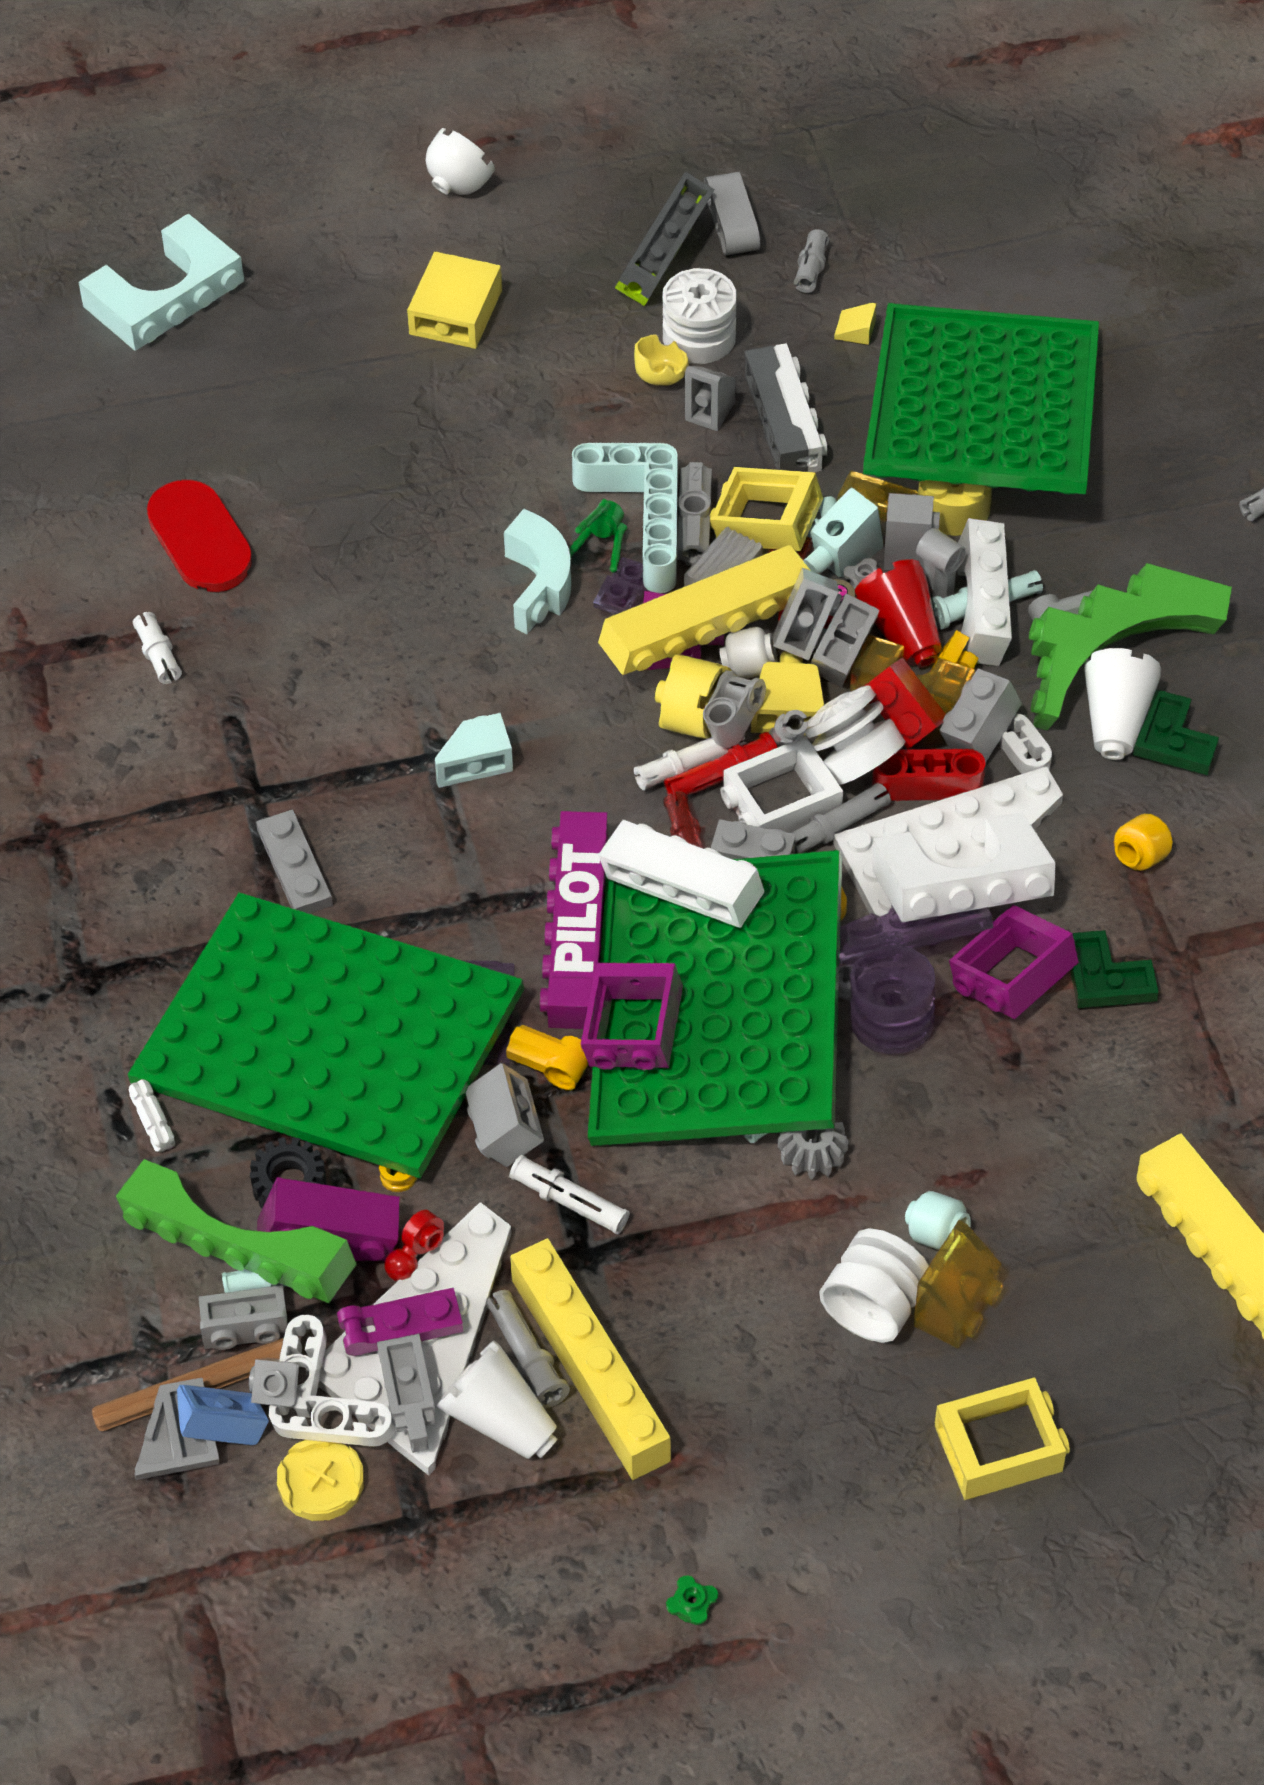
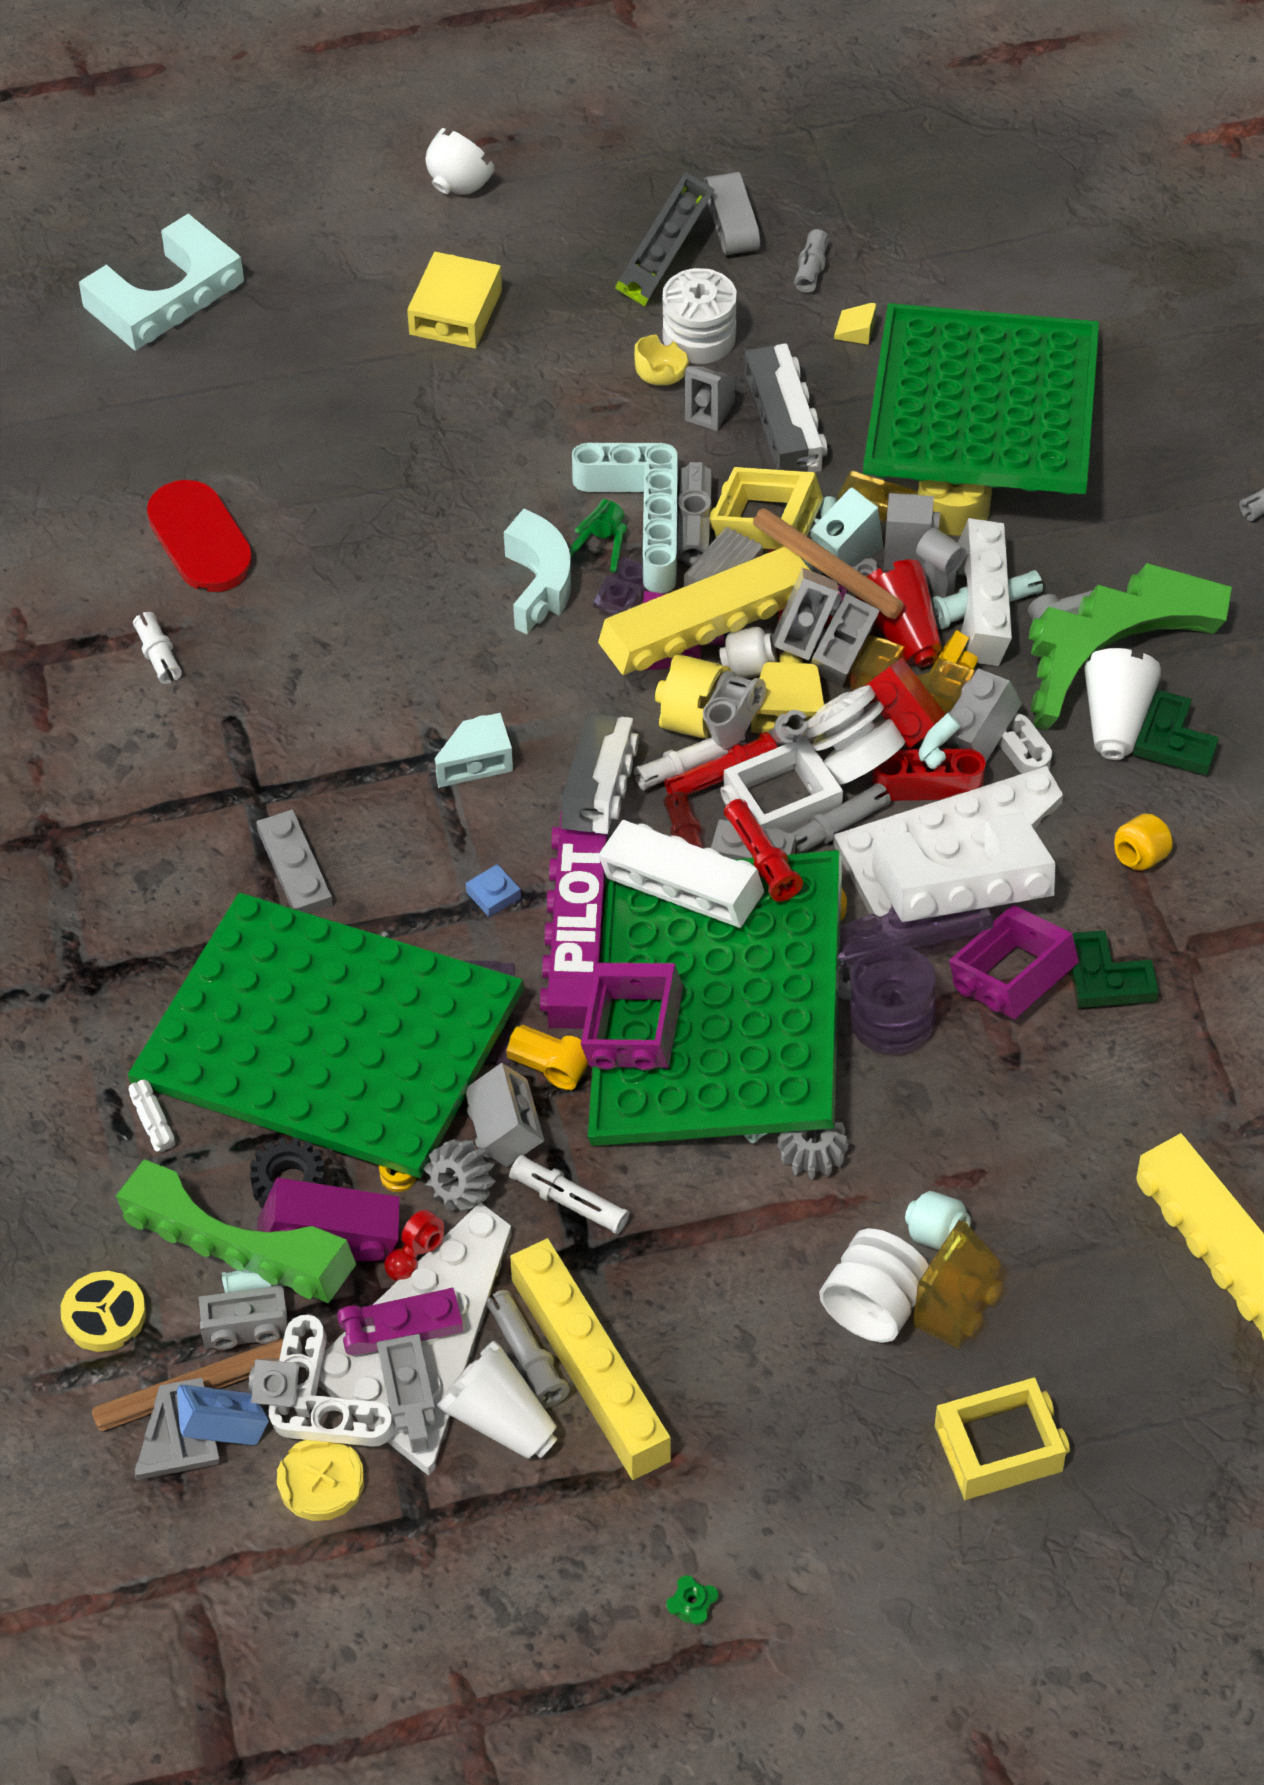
(103, 1311): none -> light yellow tile
(459, 1175): none -> light grey gear
(493, 890): none -> medium blue plate
(599, 773): none -> piece
(769, 860): none -> red pin
(828, 563): none -> medium nougat axle
(935, 738): none -> light aqua arm

